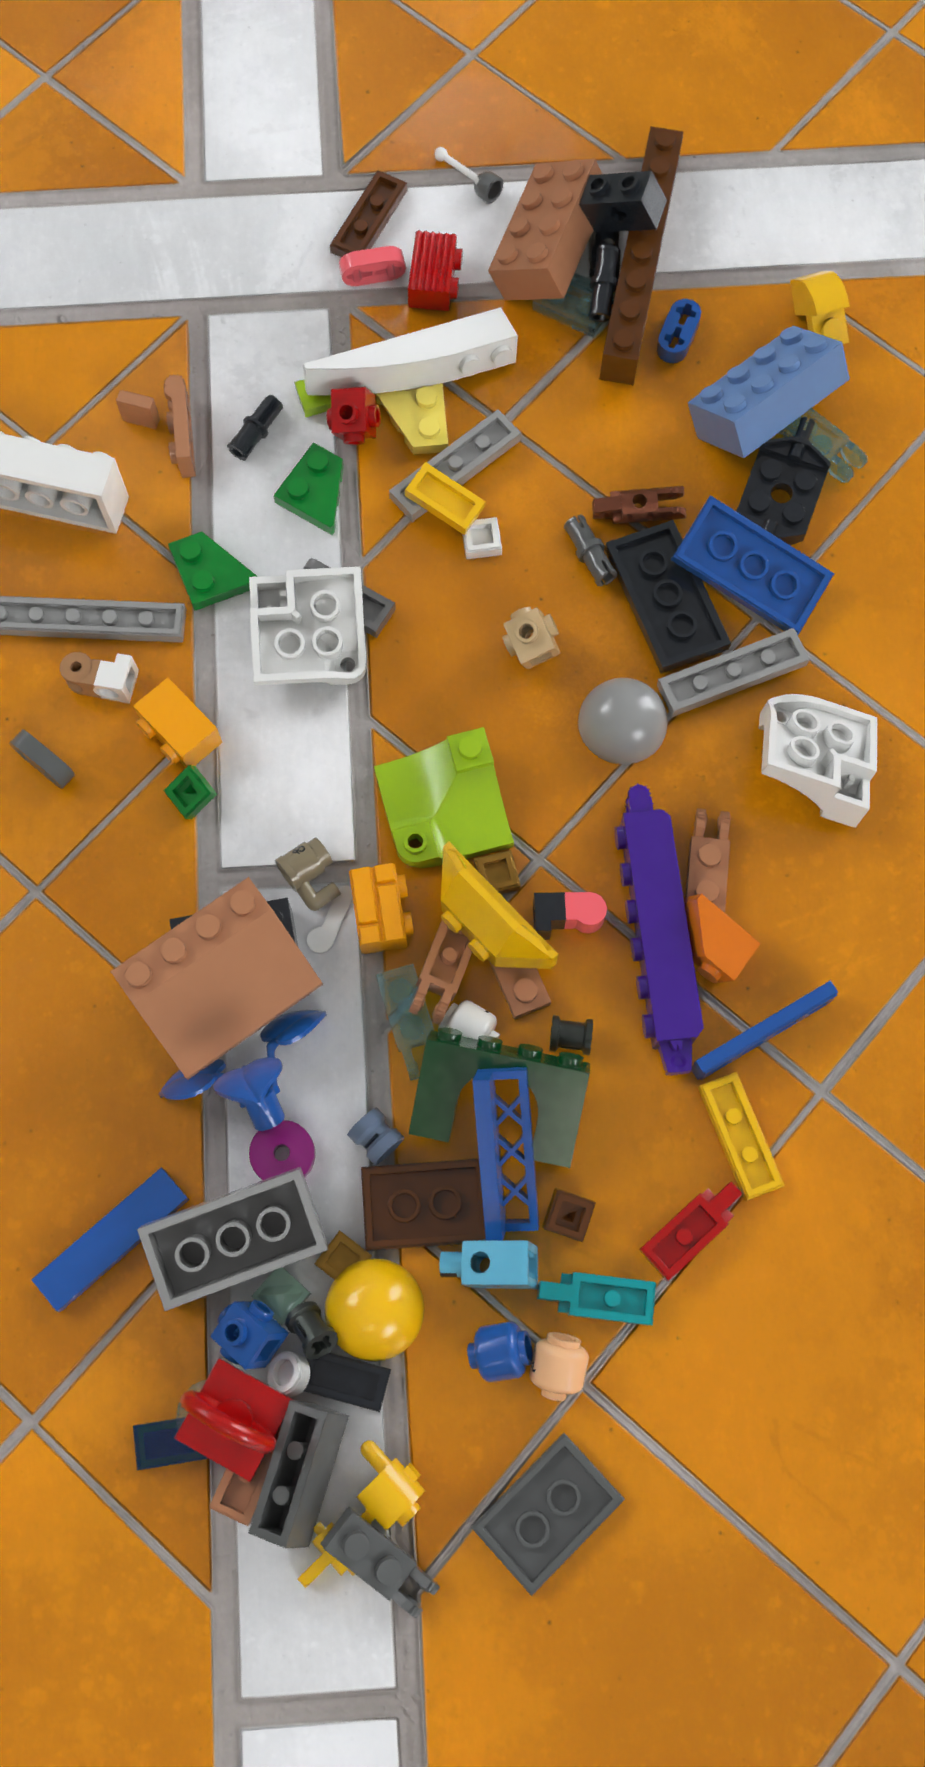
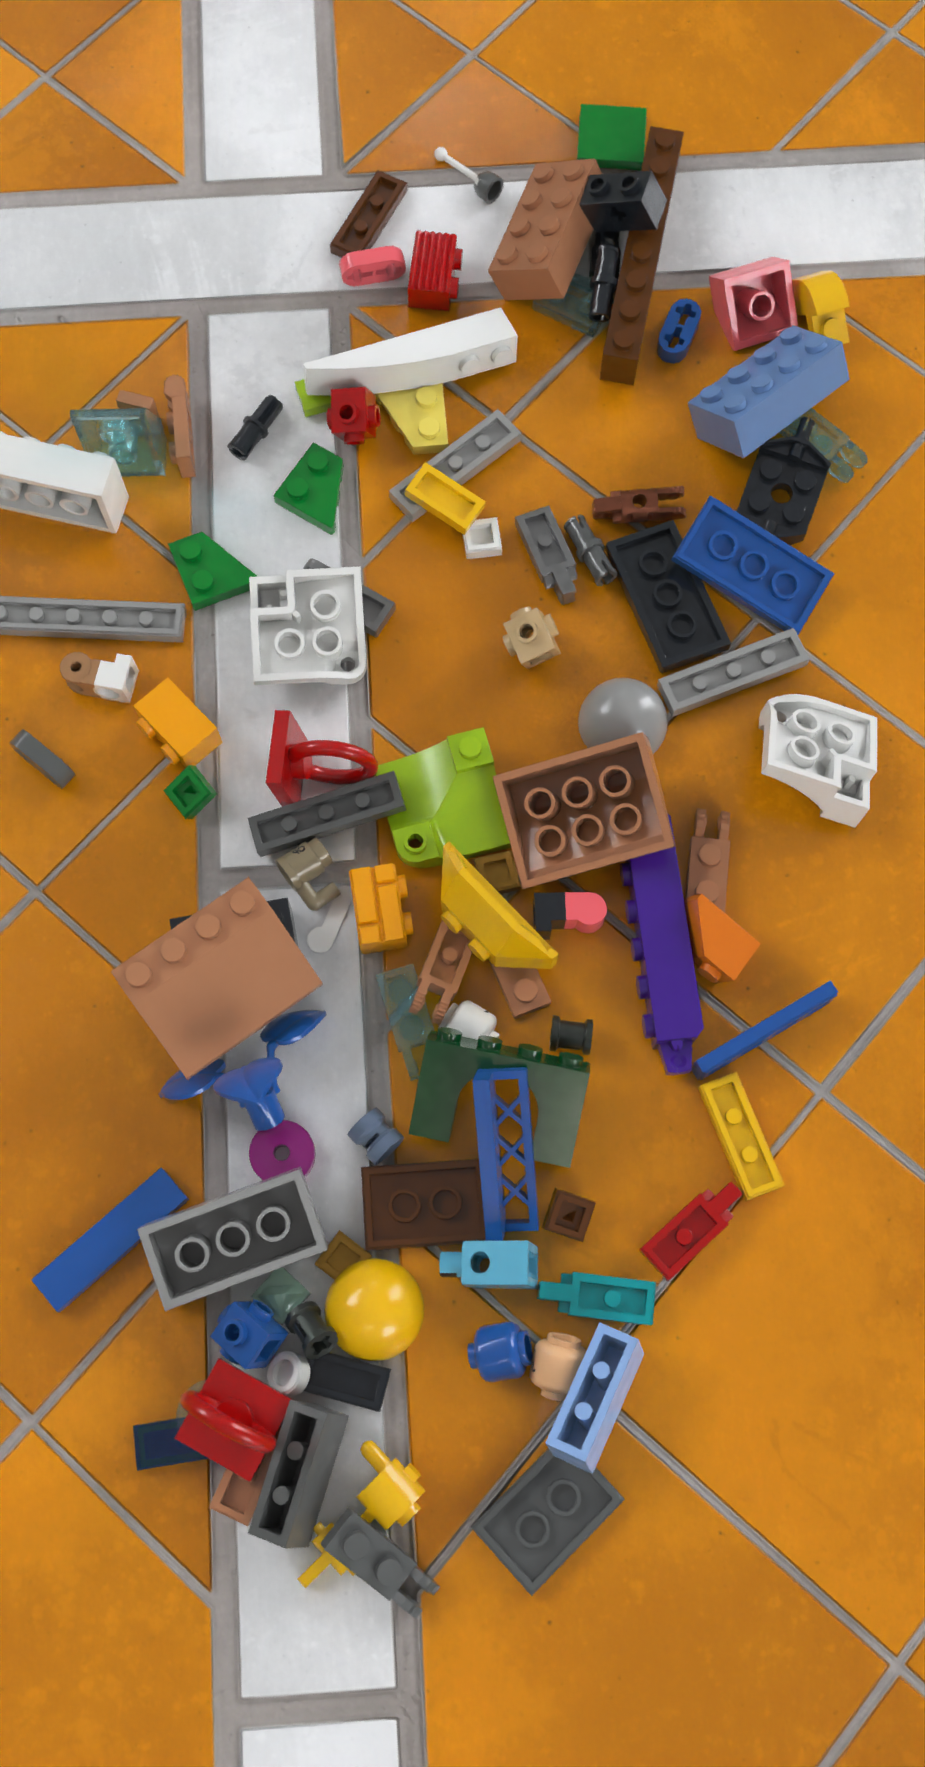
(128, 435): none -> clear light blue slope
(292, 760): none -> red tile
(326, 814): none -> dark grey plate
(548, 552): none -> flat silver hinge
(584, 810): none -> nougat slope
(595, 1398): none -> light blue brick
(612, 136): none -> green tile
(754, 301): none -> coral slope

